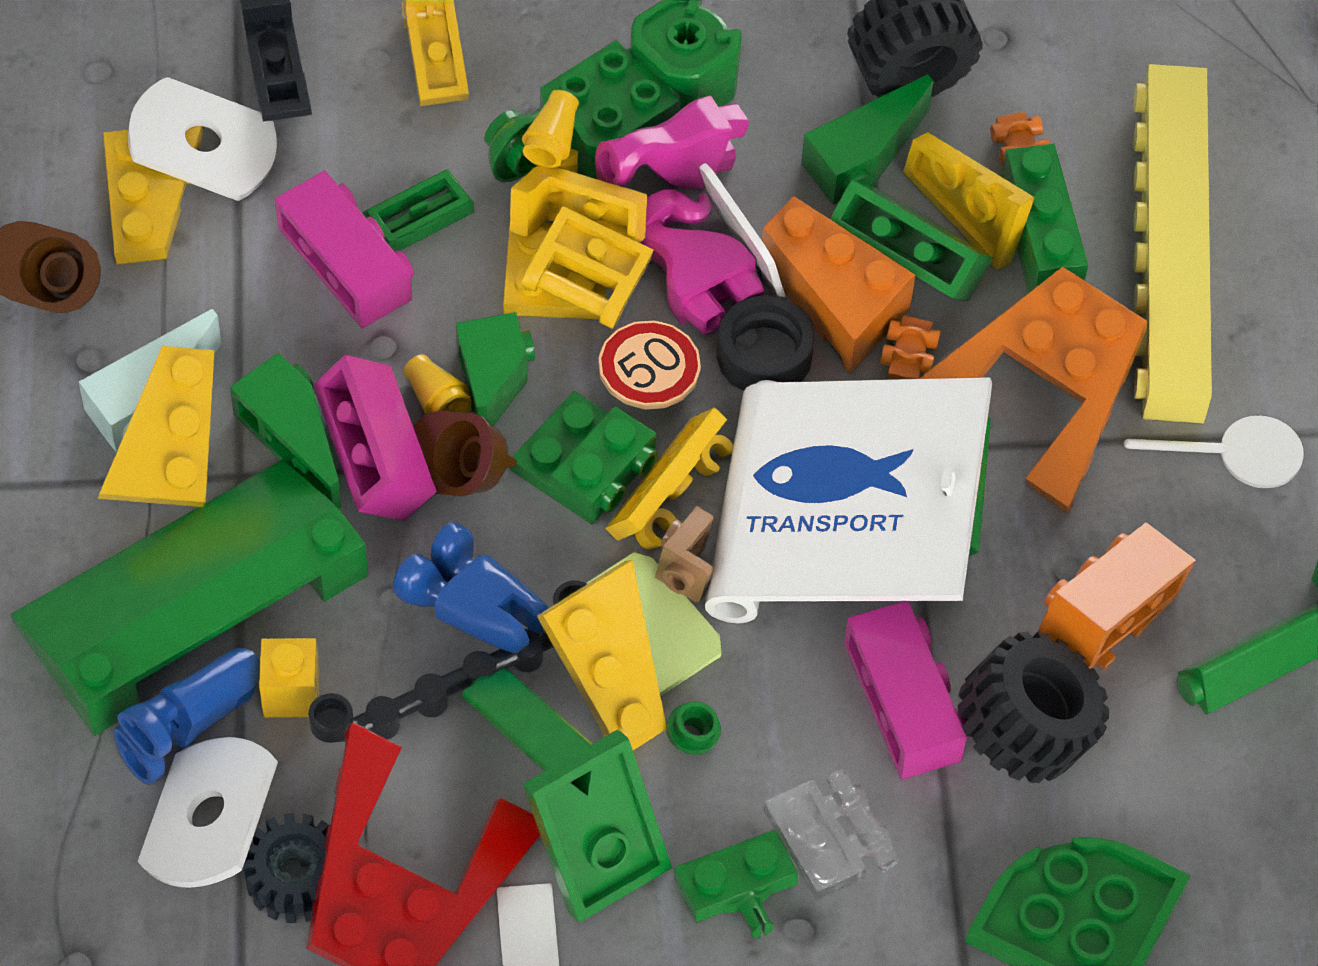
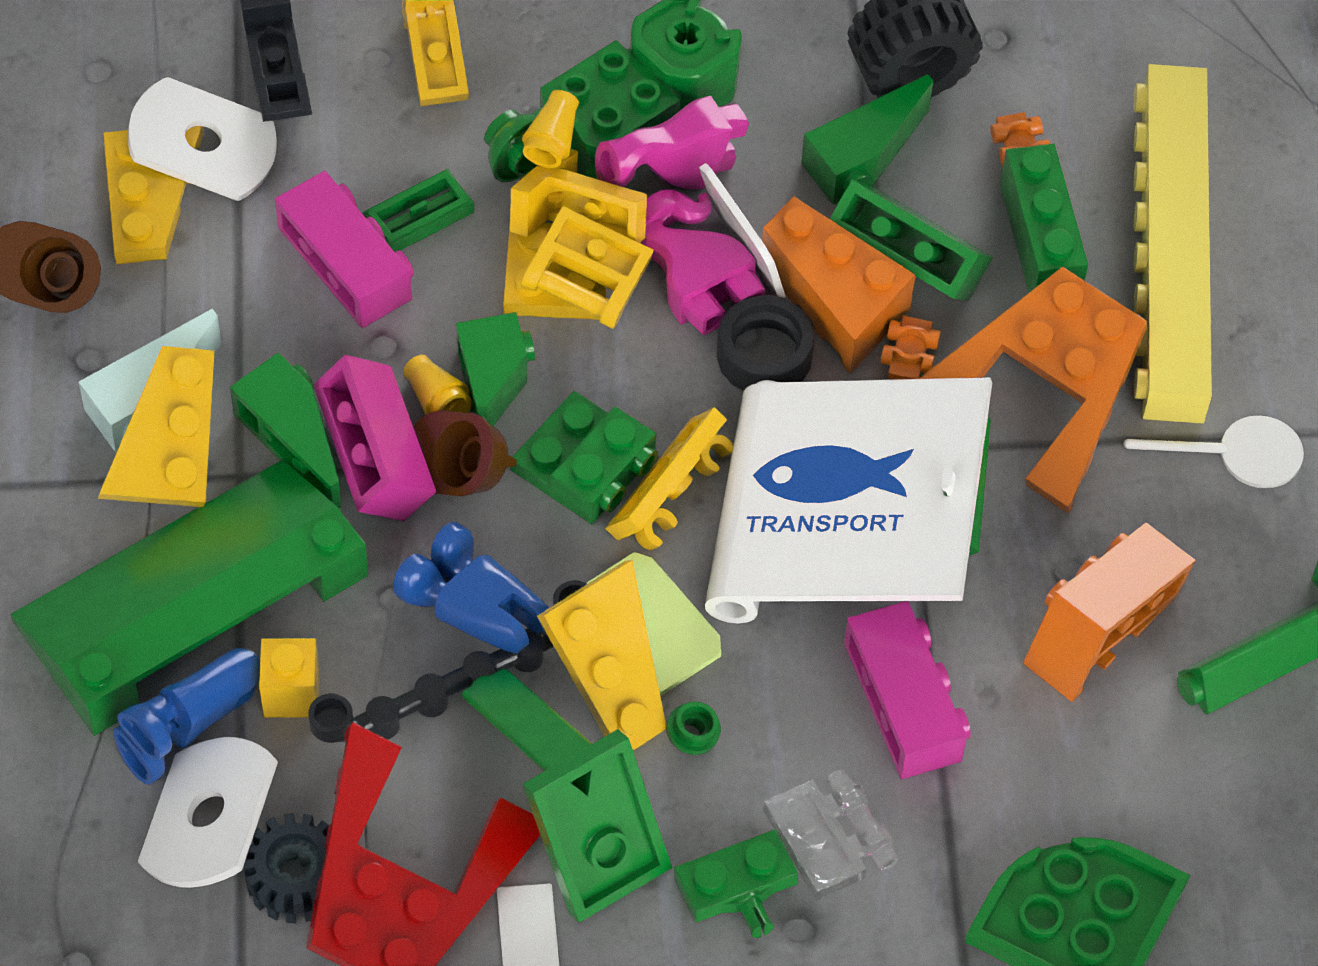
(649, 364): piece -> none
(679, 559): medium nougat bracket -> none
(970, 196): yellow wing -> none
(1033, 707): black tyre -> none

